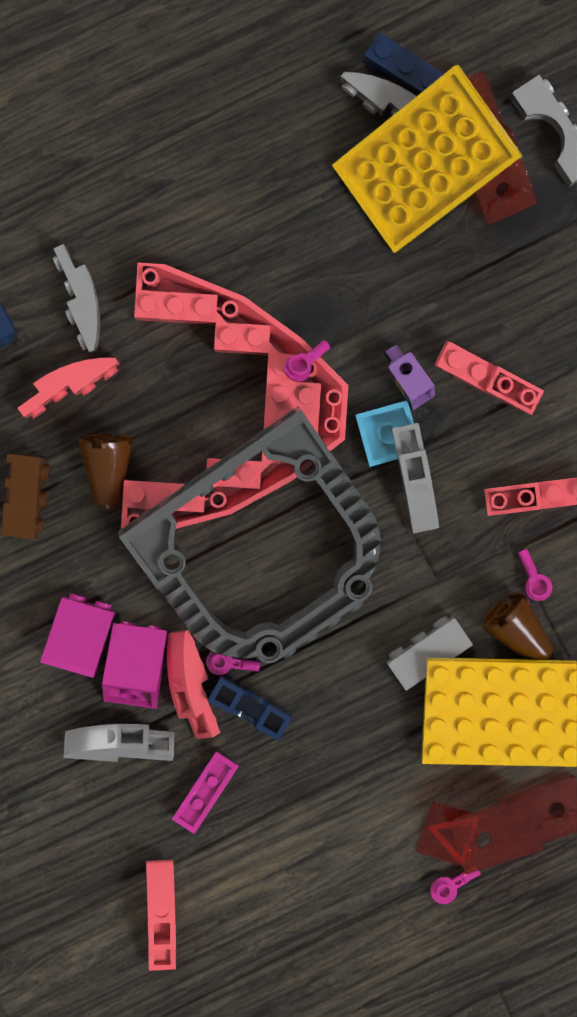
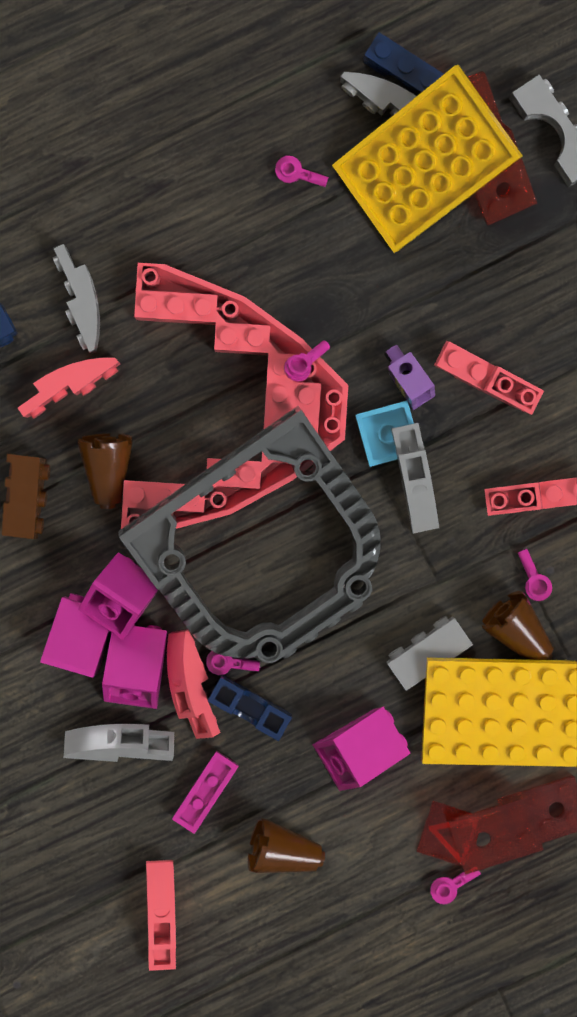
(119, 596): none -> dark pink slope
(282, 850): none -> reddish brown cone
(290, 170): none -> dark pink plate
(362, 749): none -> dark pink slope

